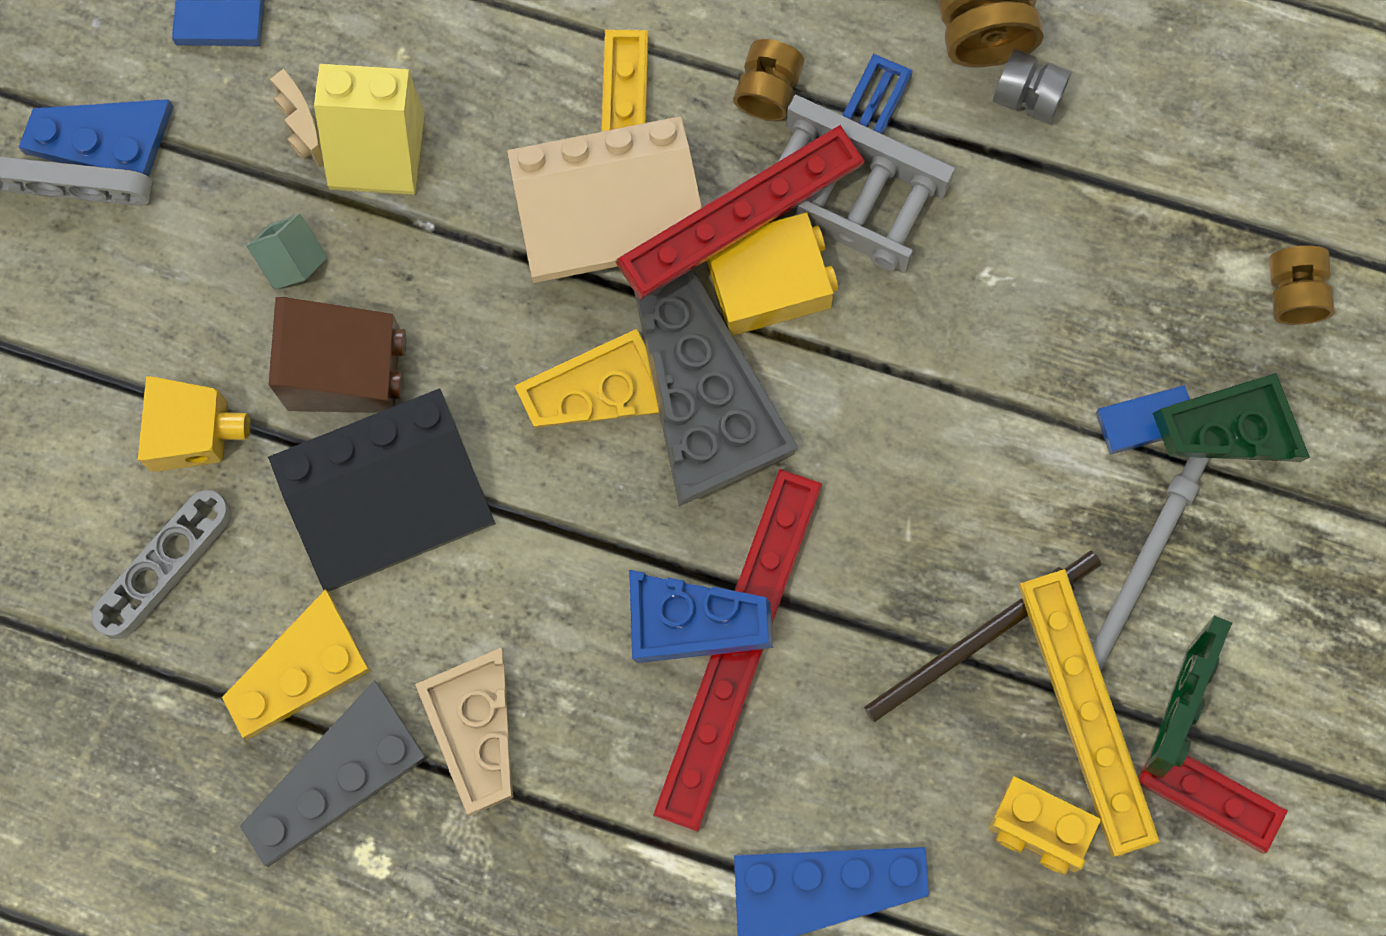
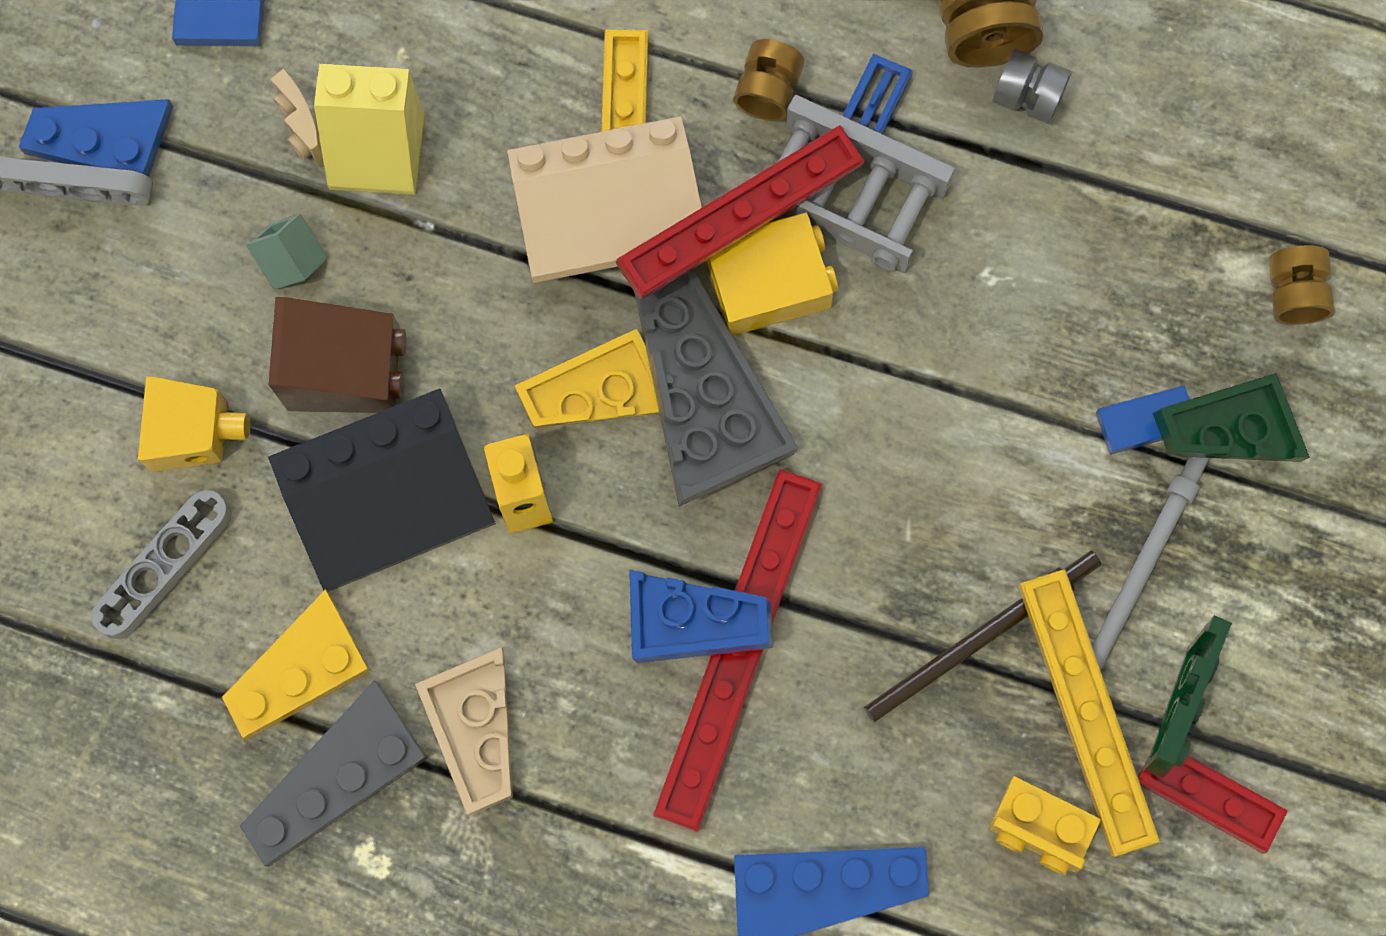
(518, 482): none -> yellow torso

